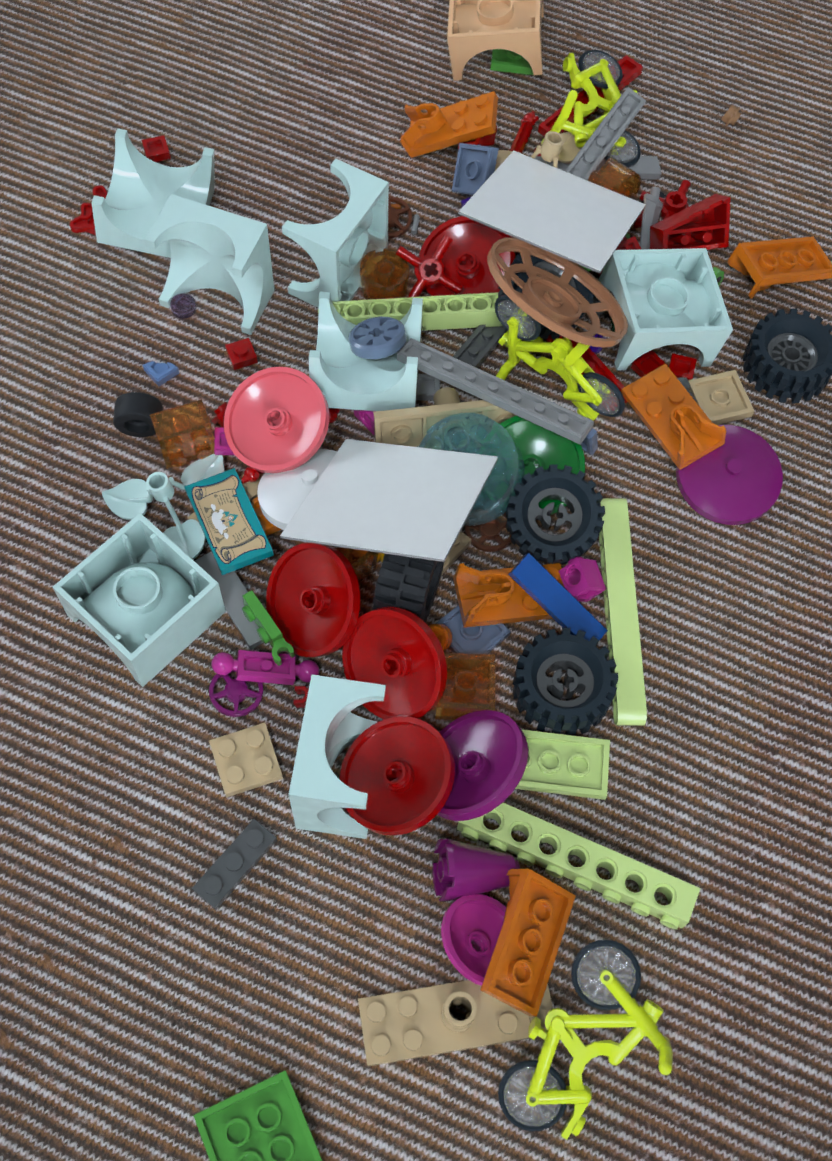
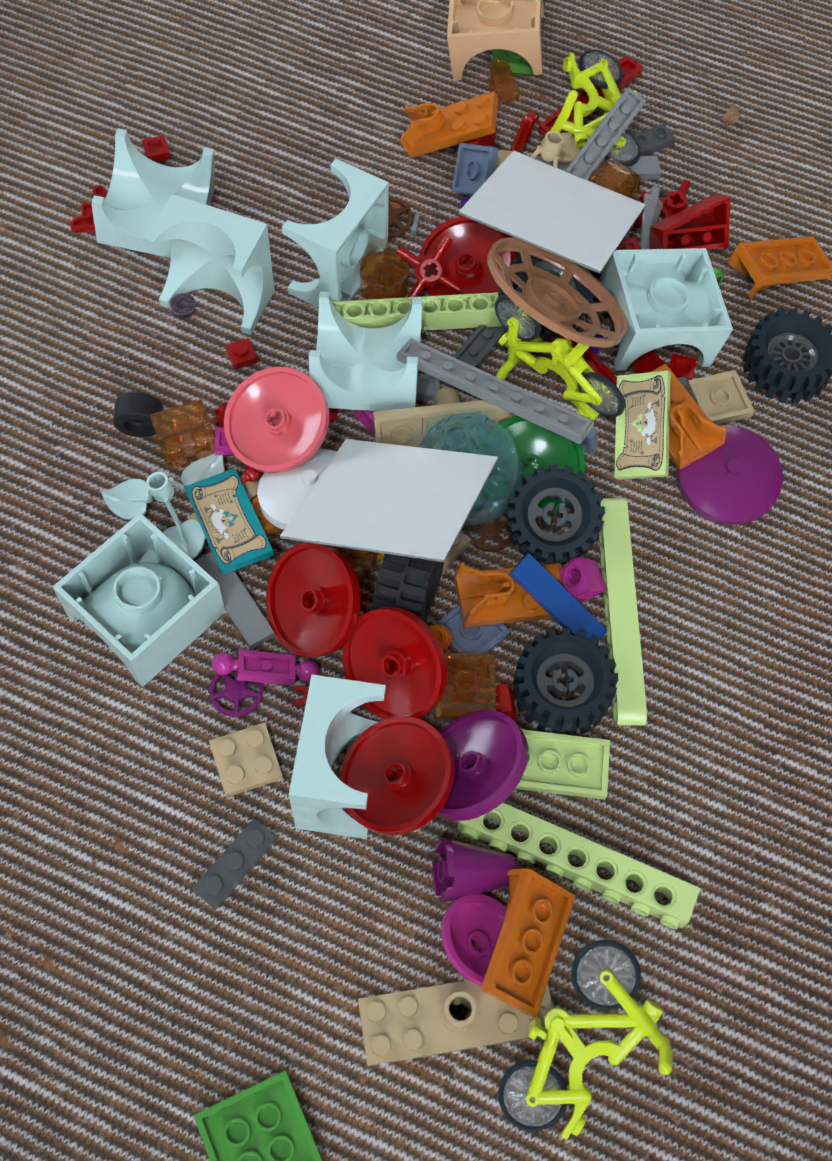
(160, 372): medium blue tile -> none
(267, 628): bright green plate -> none
(377, 337): sand blue wheel -> none
(503, 82): none -> clear orange piece
(505, 701): none -> red plate
(643, 426): none -> tile
(654, 139): none -> dark grey hinge

